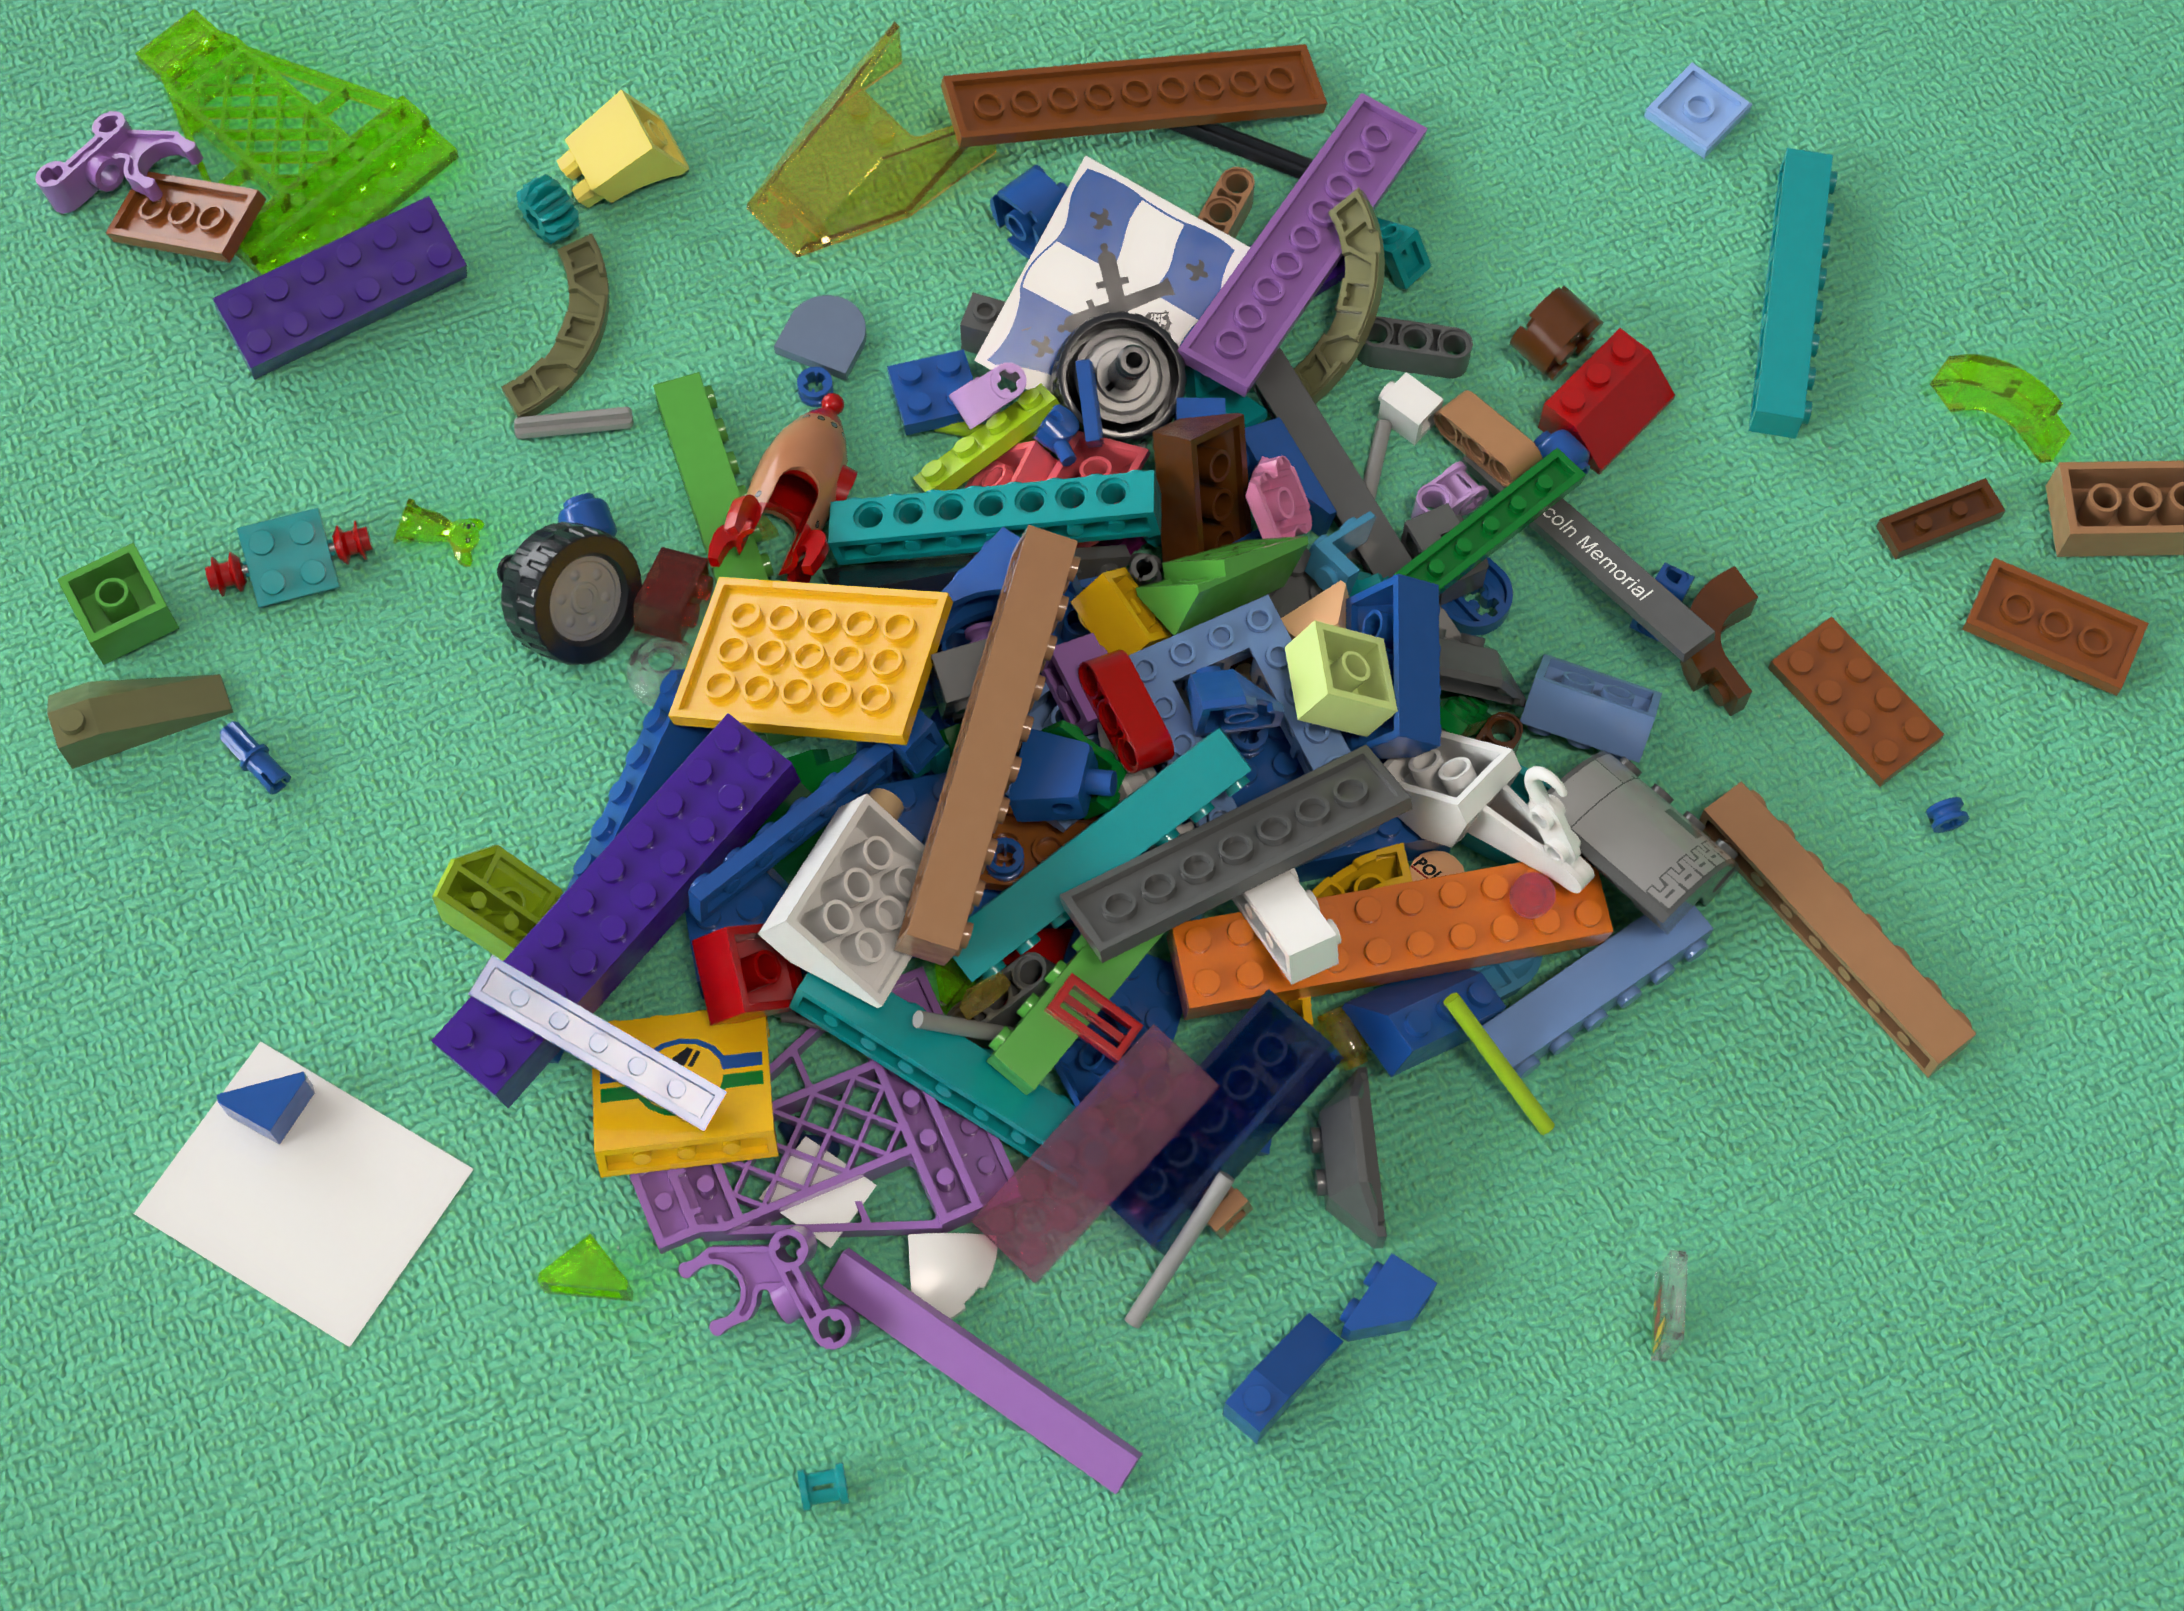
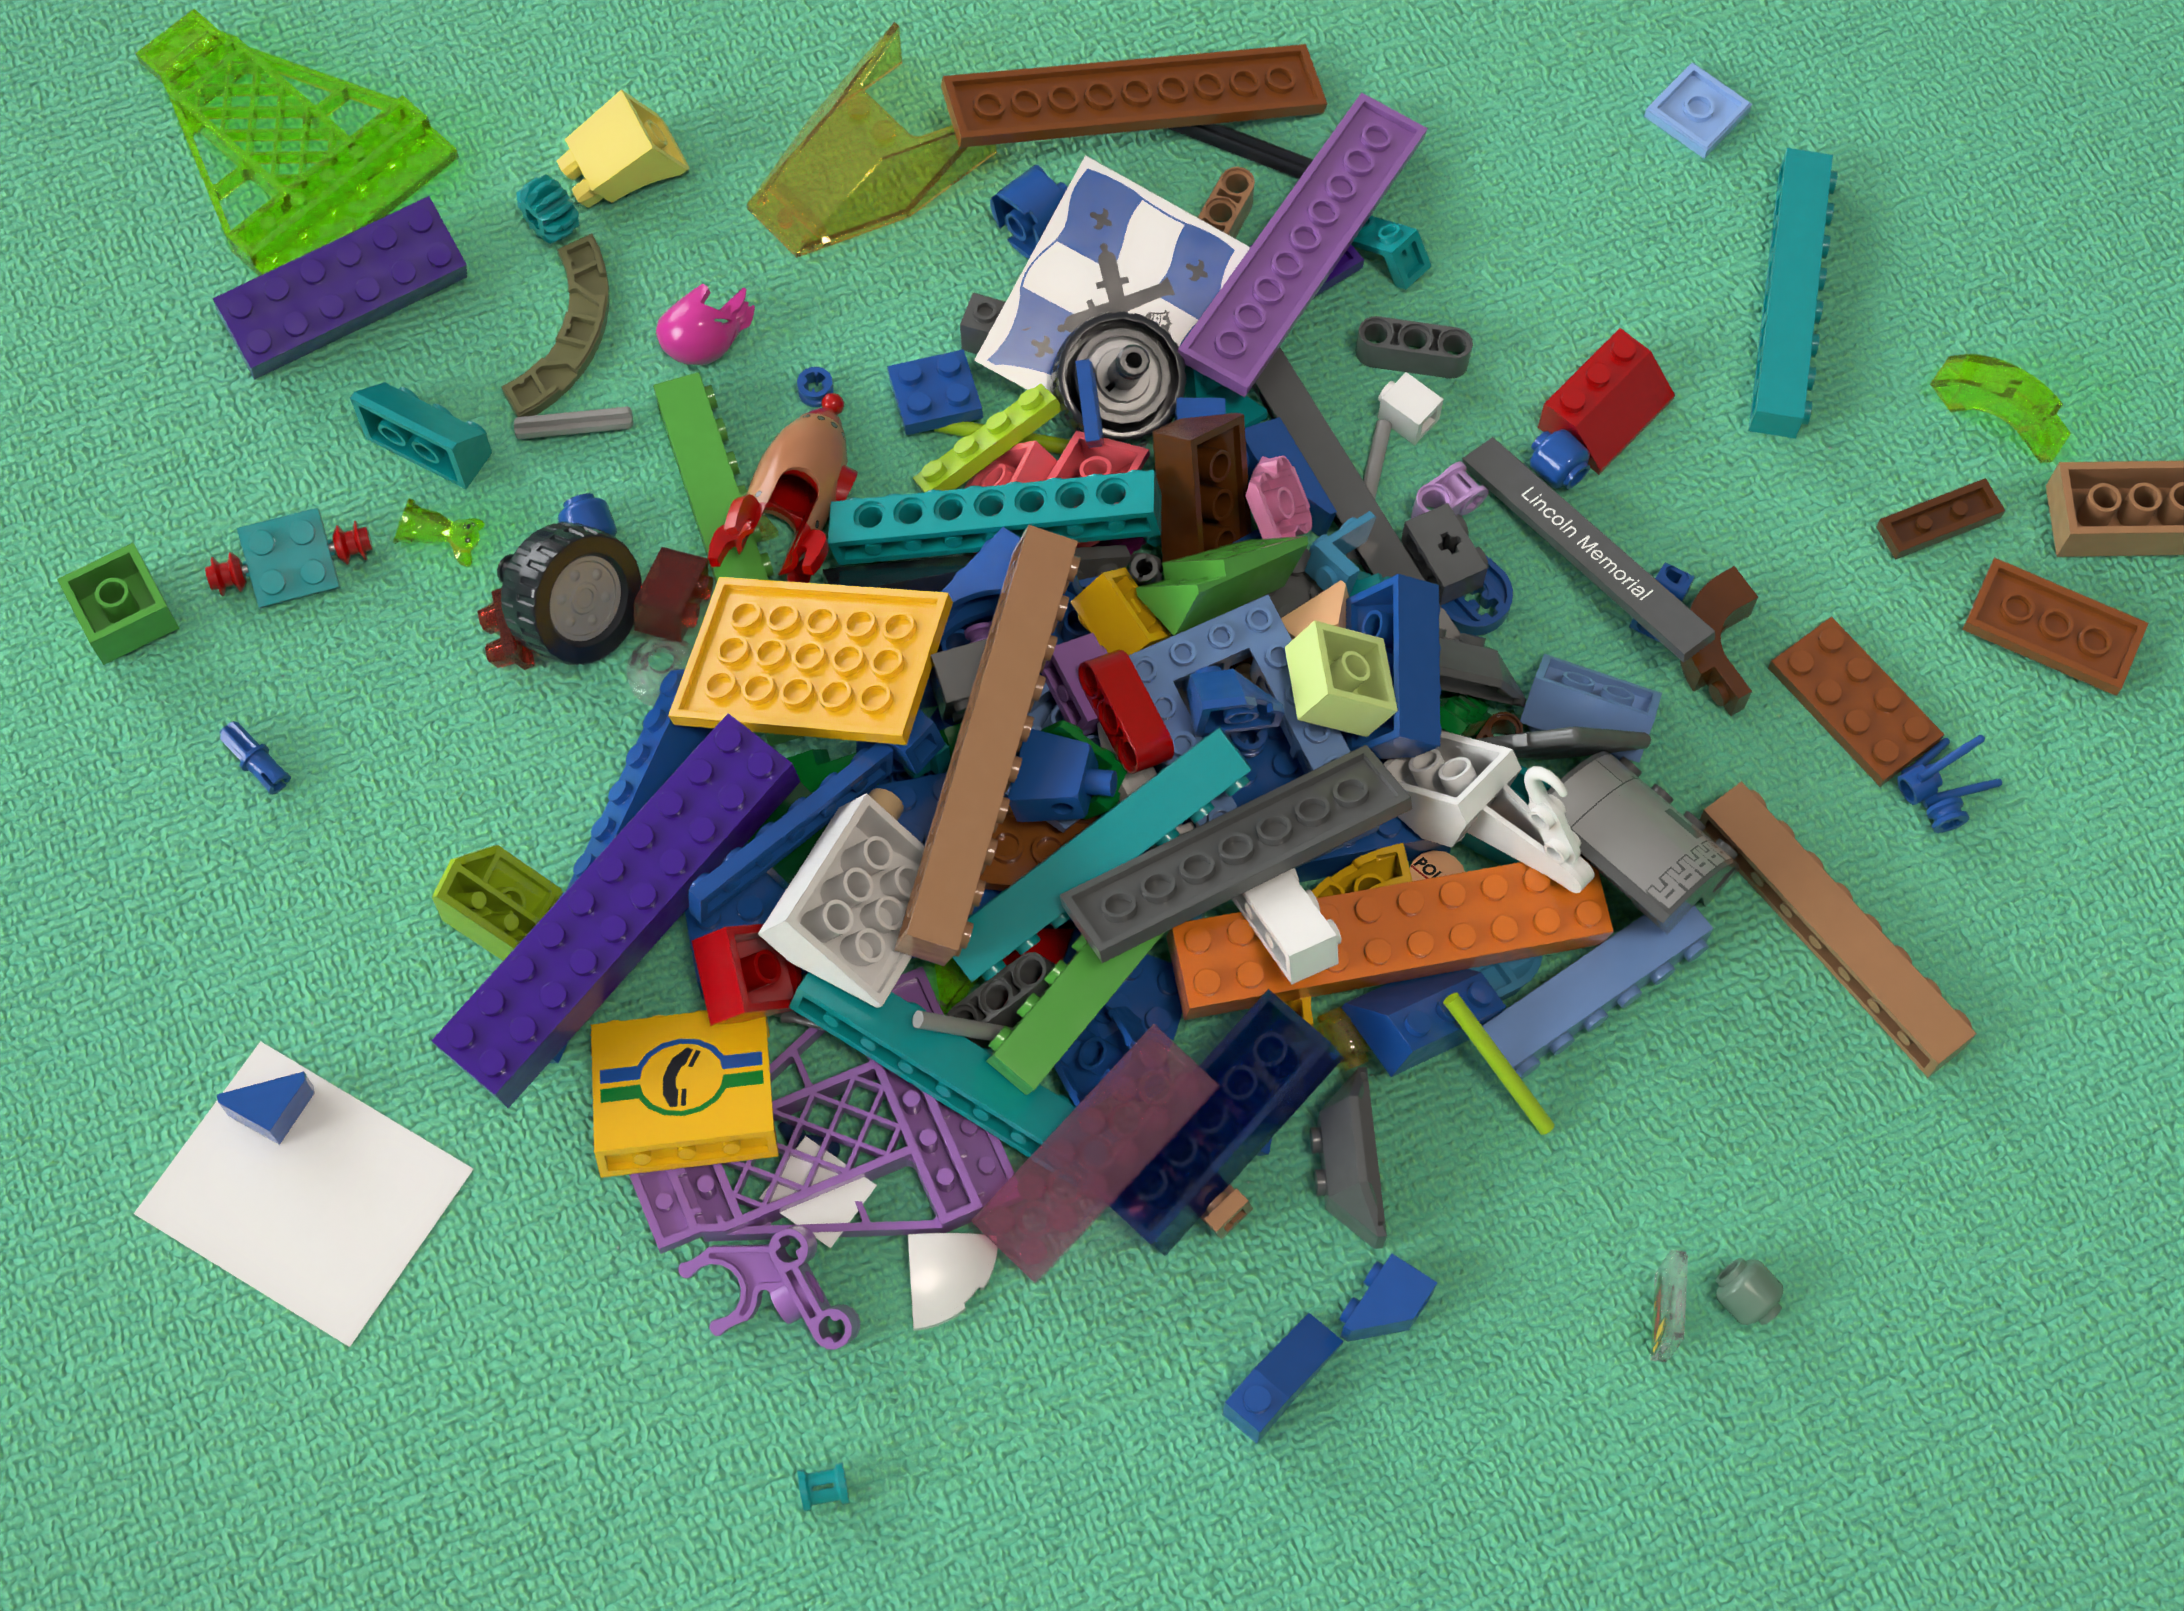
(107, 158): medium lavender piece -> none
(123, 714): olive wedge -> none
(189, 218): dark orange plate -> none
(422, 432): none -> teal slope
(506, 649): none -> clear red hips
(585, 1273): clear neon green slope -> none
(597, 1043): plate -> none
(690, 329): none -> dark pink helmet
(824, 334): sand blue tile -> none
(982, 1371): medium lavender tile -> none
(983, 398): lavender piece -> none
(983, 994): clear yellow tile -> none
(1007, 873): blue bush -> none
(1057, 432): blue piece -> none
(1085, 1032): red tile -> none
(1179, 1249): light grey bar -> none
(1357, 300): olive tile -> none
(1486, 438): medium nougat beam -> none
(1496, 521): green plate -> none
(1532, 895): clear pink tile -> none
(1556, 331): reddish brown brick -> none
(1570, 742): none -> dark grey bar
(1749, 1291): none -> sand green head
(1921, 781): none -> blue plant

